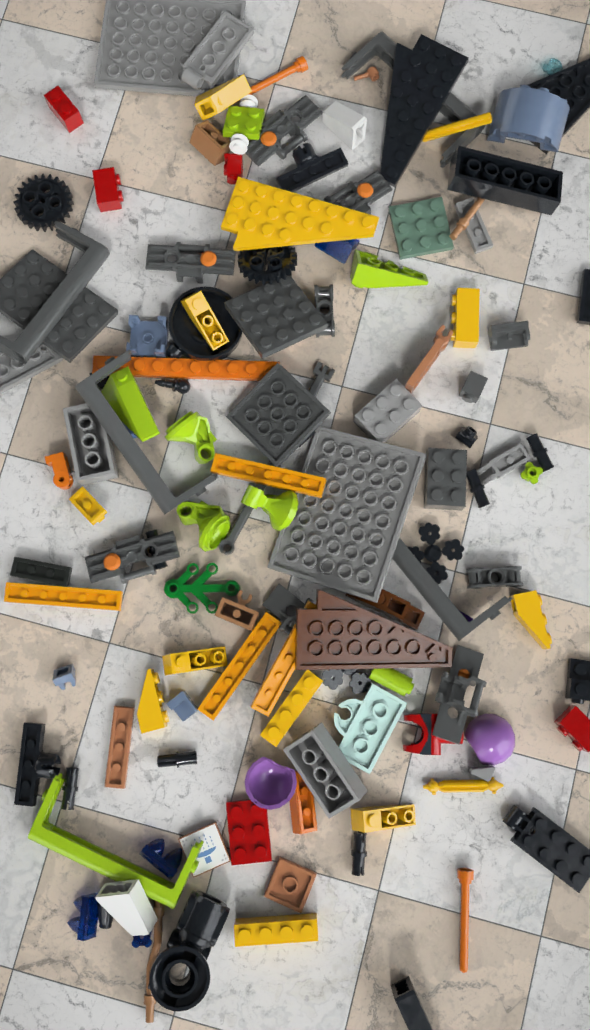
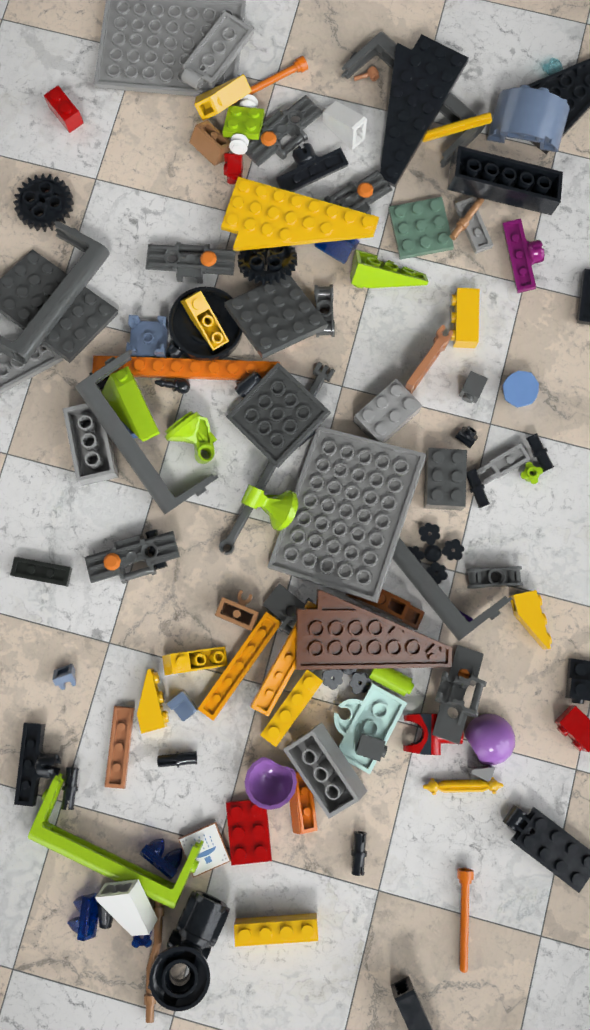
(61, 468): orange leg -> none
(63, 596): light orange plate -> none
(88, 506): yellow plate -> none
(107, 189): red brick -> none
(198, 588): green plant -> none
(211, 521): lime piece -> none
(247, 384): none -> black cone
(268, 475): light orange plate -> none
(290, 884): nougat tile -> none
(371, 747): none -> dark grey brick
(382, 817): yellow slope -> none
(509, 335): dark grey hinge -> none
(520, 388): none -> medium blue hat
(522, 255): none -> magenta plate

